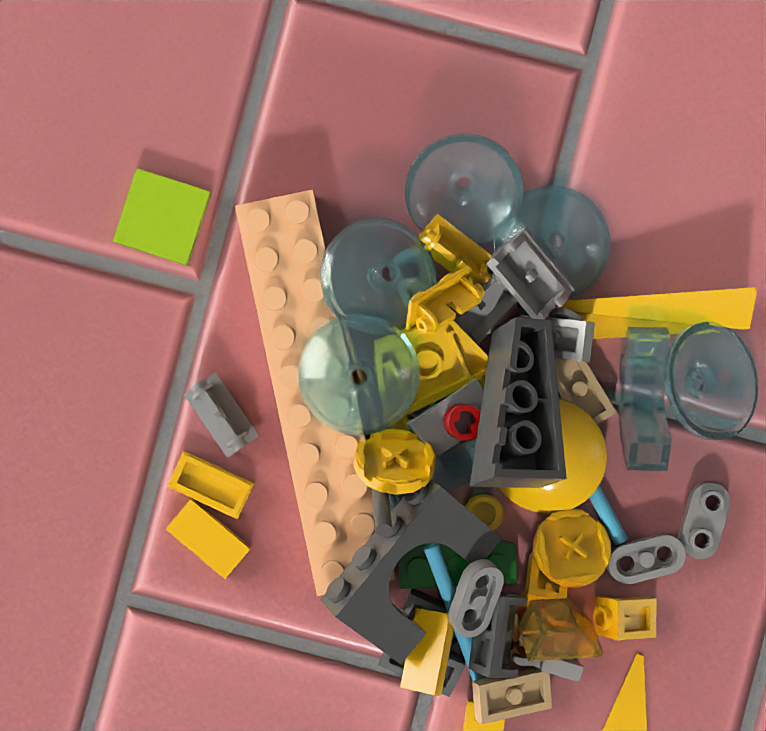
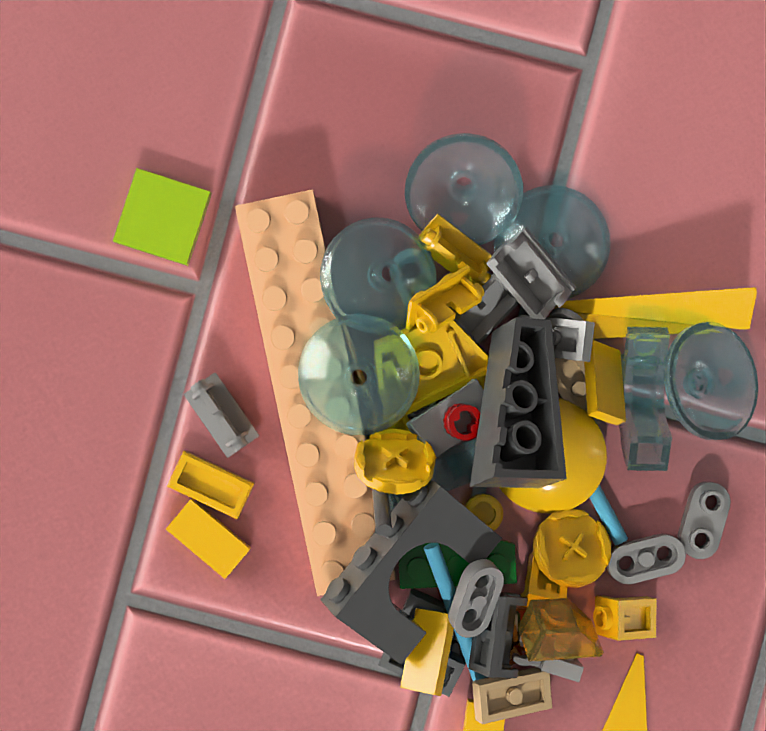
(605, 384): none -> yellow tile

